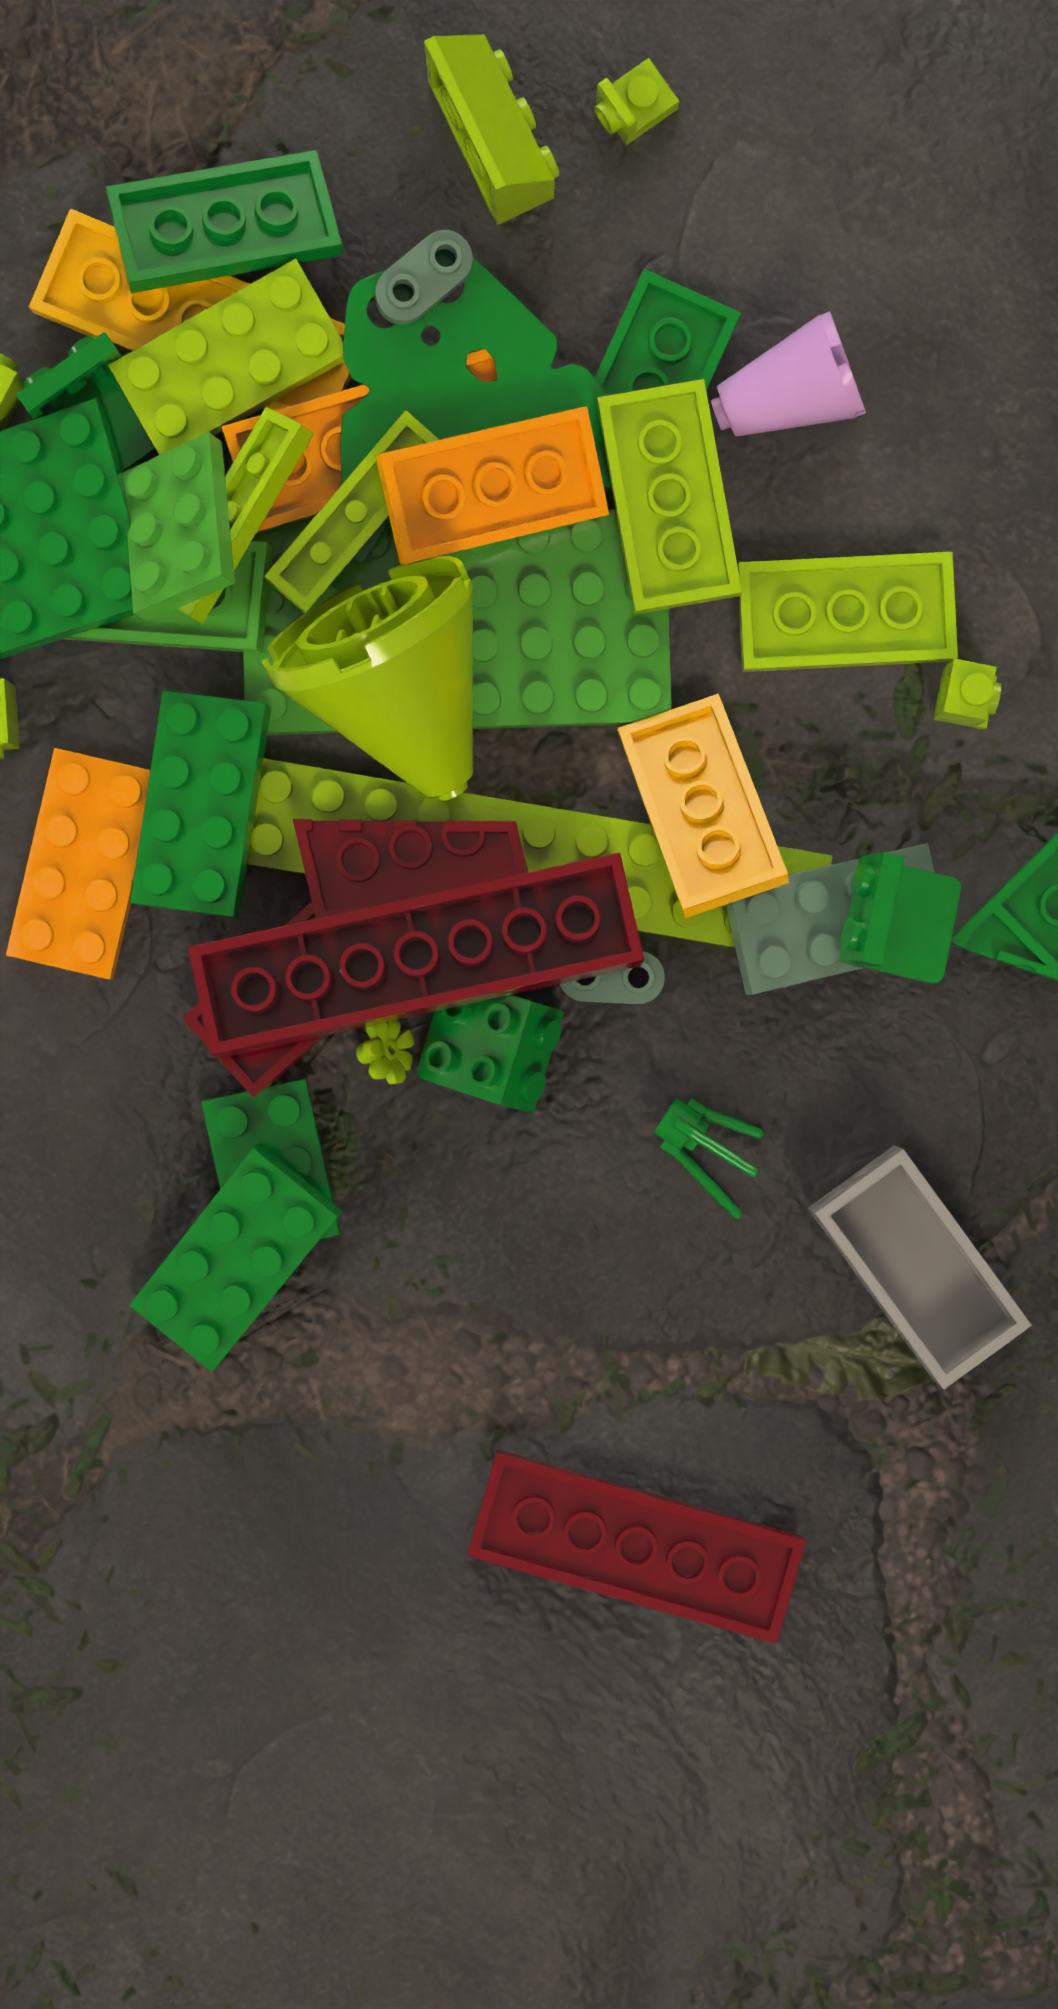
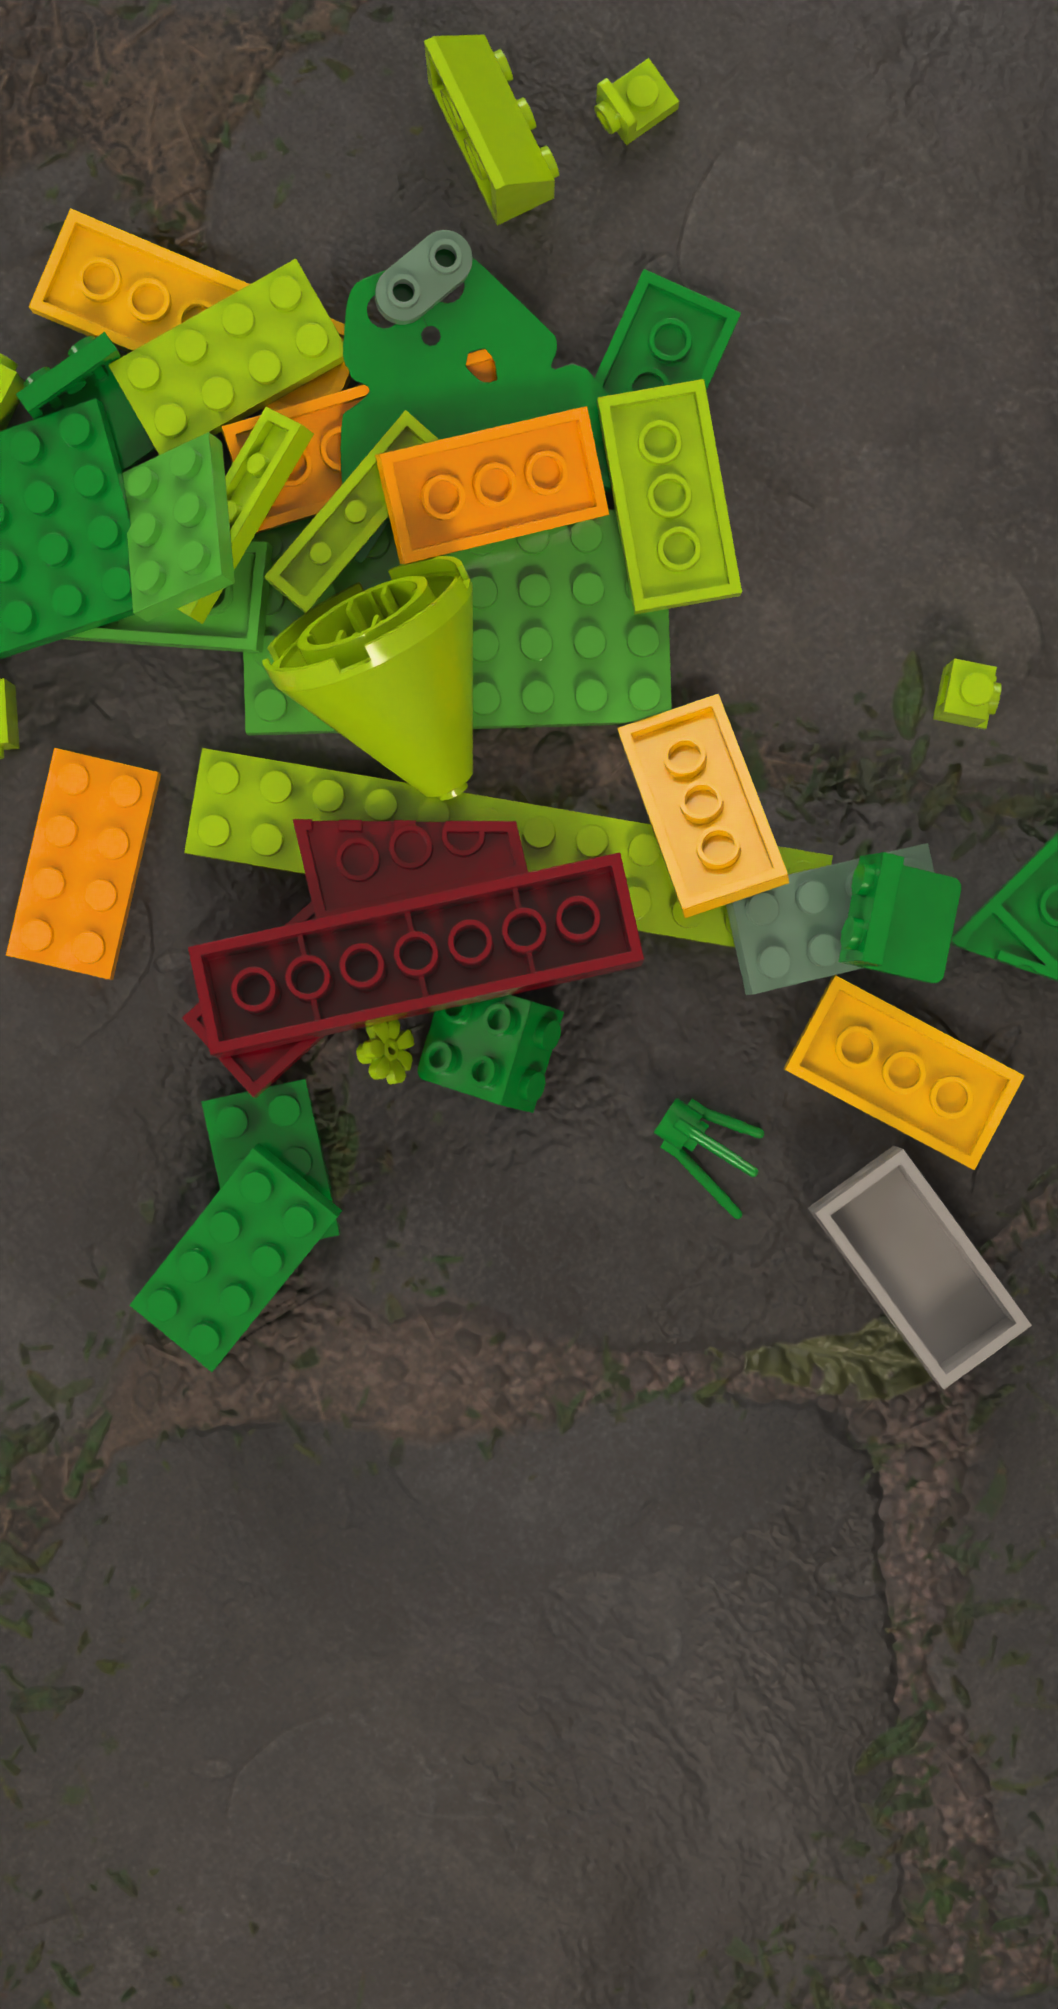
(200, 804): green plate -> none
(223, 221): green plate -> none
(616, 988): sand green plate -> none
(636, 1546): dark red plate -> none
(791, 384): lavender cone -> none
(847, 611): lime plate -> none
(903, 1072): none -> yellow plate

